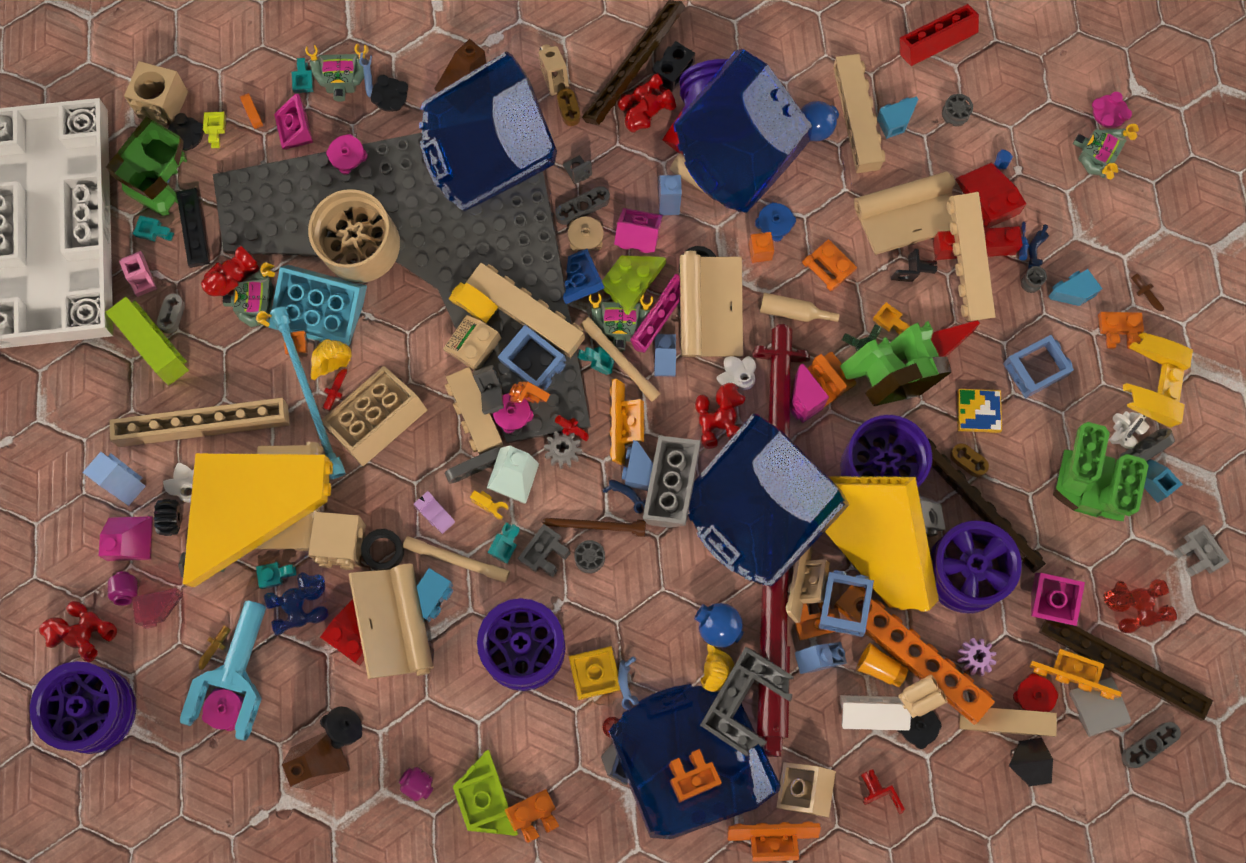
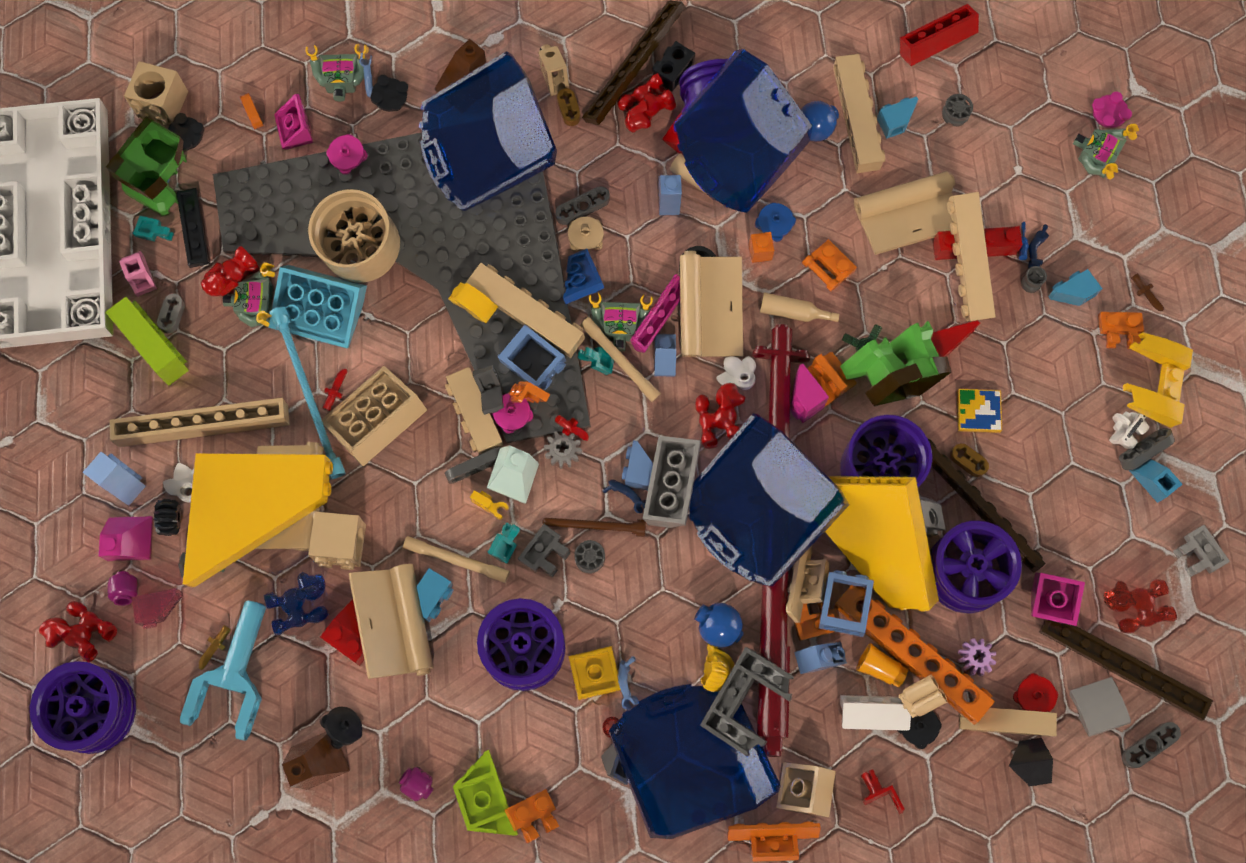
(214, 124): neon yellow plate -> none
(222, 709): dark pink piece -> none
(271, 574): teal plate -> none
(300, 341): orange plate -> none
(303, 78): teal plate -> none
(328, 357): yellow hair -> none
(382, 533): black tyre -> none
(434, 512): lavender leg -> none
(472, 342): tan slope -> none
(580, 172): dark grey bracket -> none
(626, 421): light orange bracket -> none
(631, 278): lime wing -> none
(638, 230): dark pink slope -> none
(695, 781): orange plate -> none
(889, 318): light orange plate -> none
(915, 267): black bracket -> none
(997, 194): red slope -> none
(1003, 159): blue piece -> none
(1022, 377): medium blue window -> none
(1077, 670): light orange bracket -> none
(1094, 483): bright green piece -> none

